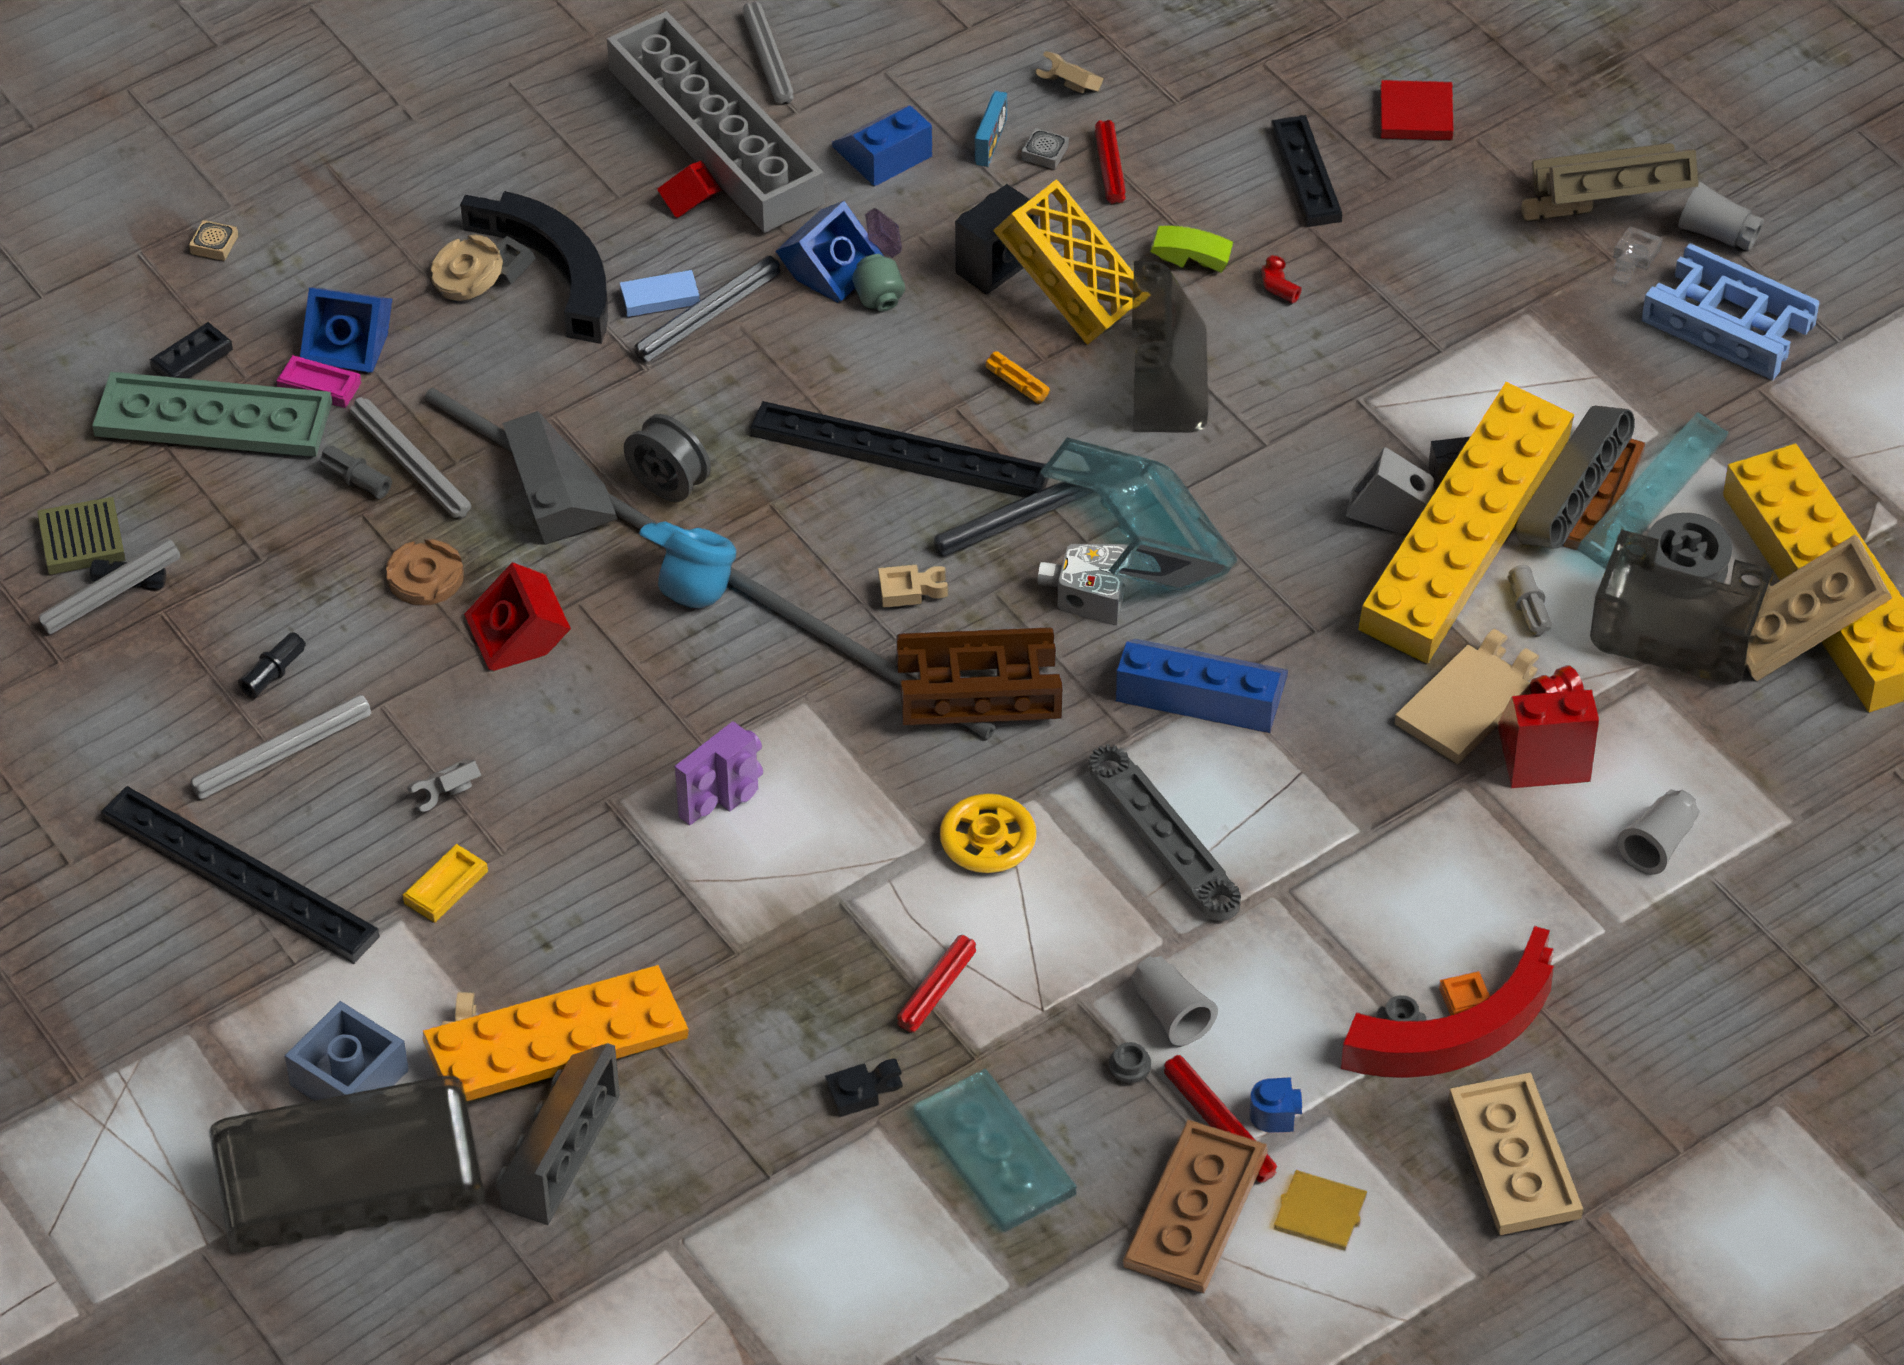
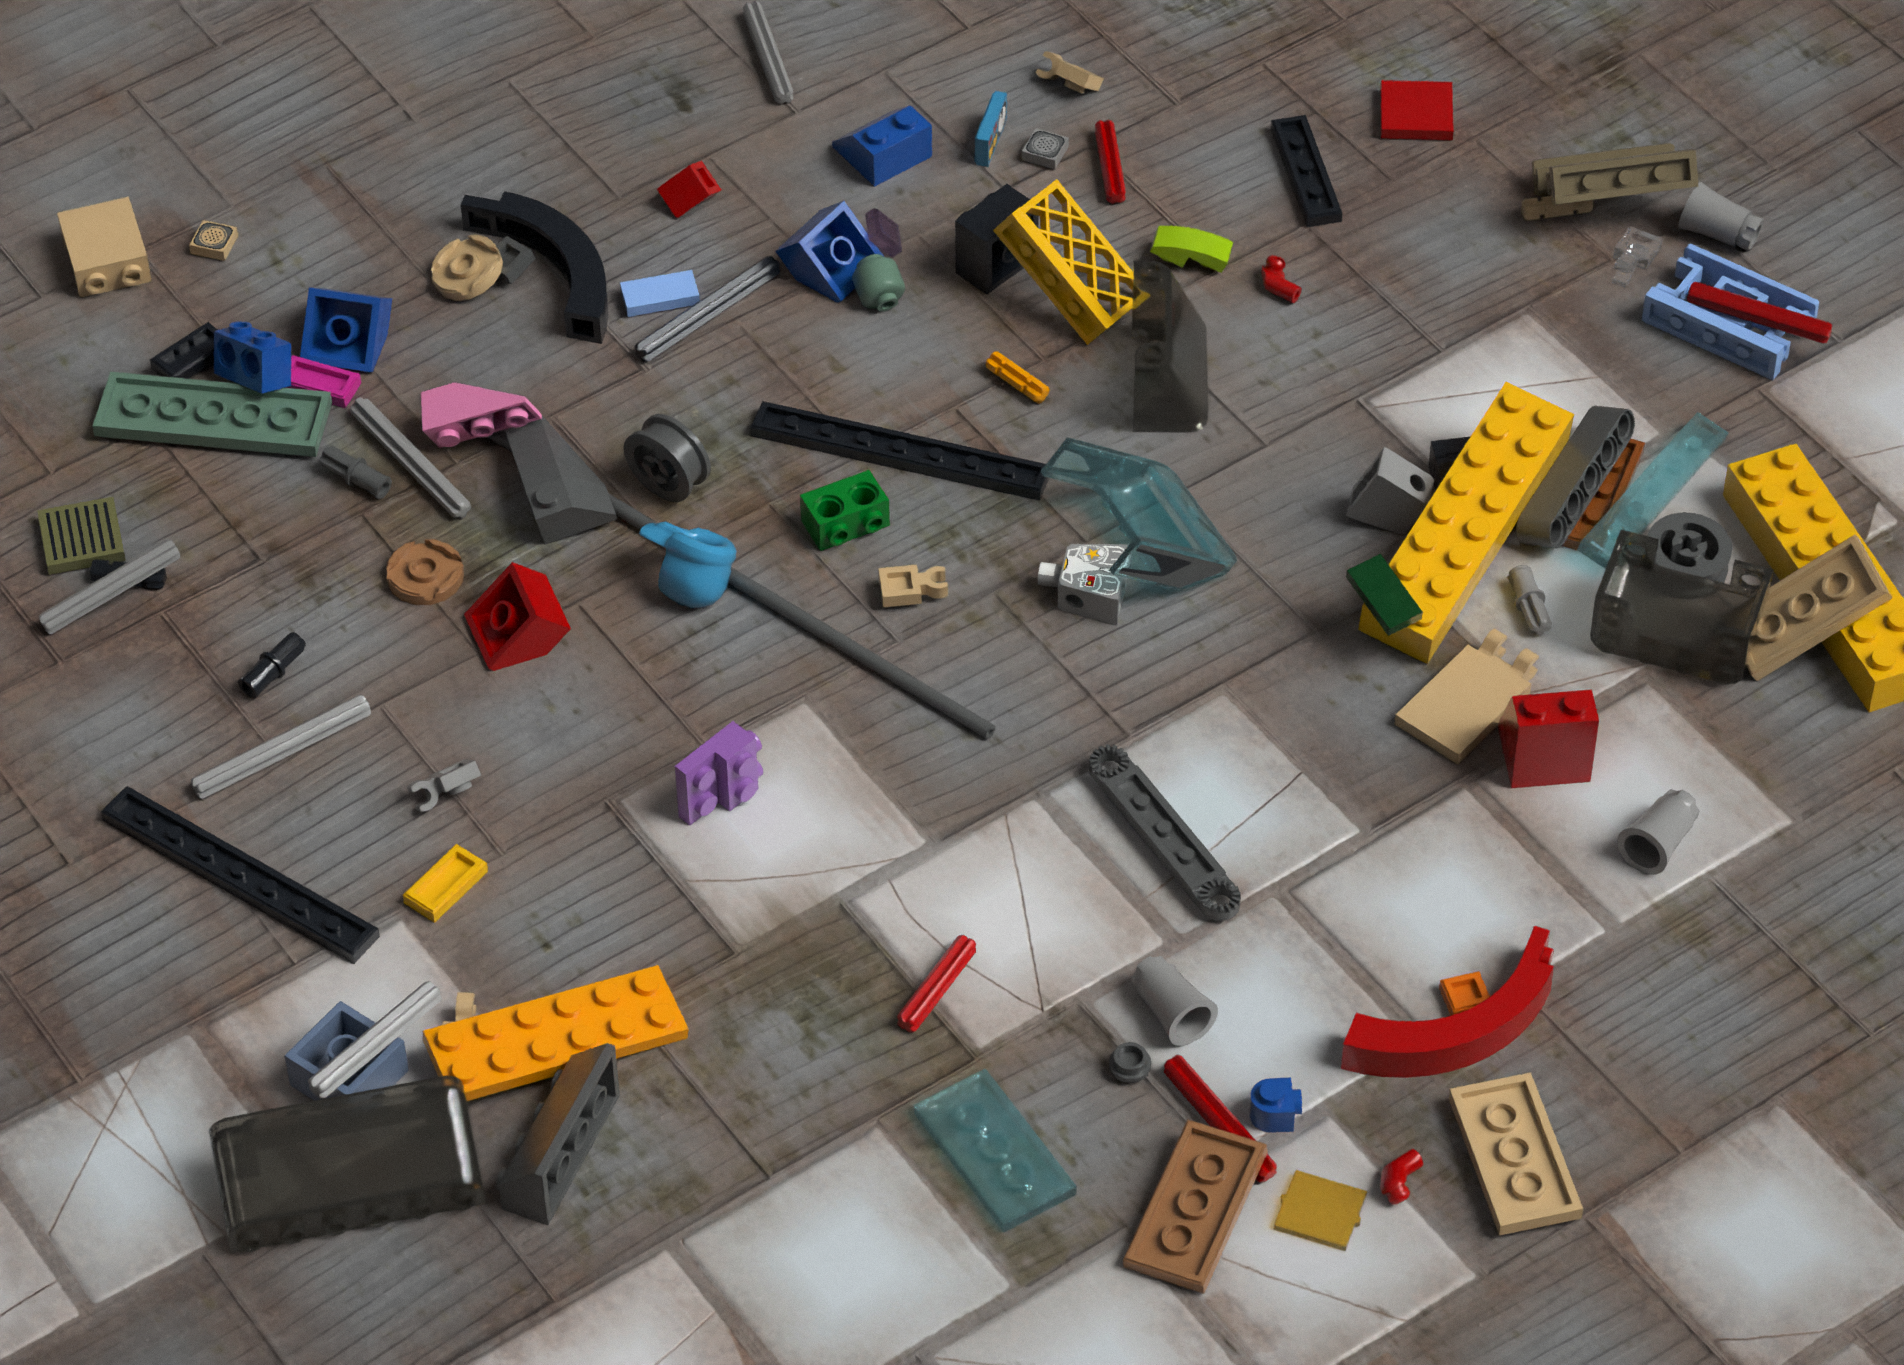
(104, 247): none -> tan panel
(252, 357): none -> blue brick
(374, 1040): none -> light grey axle
(468, 412): none -> bright pink slope
(716, 121): light grey brick -> none
(844, 510): none -> green brick
(858, 1089): black plate -> none
(988, 823): yellow plate -> none
(1008, 516): black axle -> none
(1012, 695): reddish brown fence -> none
(1199, 685): blue slope -> none
(1384, 594): none -> dark green tile
(1395, 1175): none -> red arm
(1401, 1007): dark grey plate -> none
(1562, 680): red wheel -> none
(1759, 312): none -> red axle

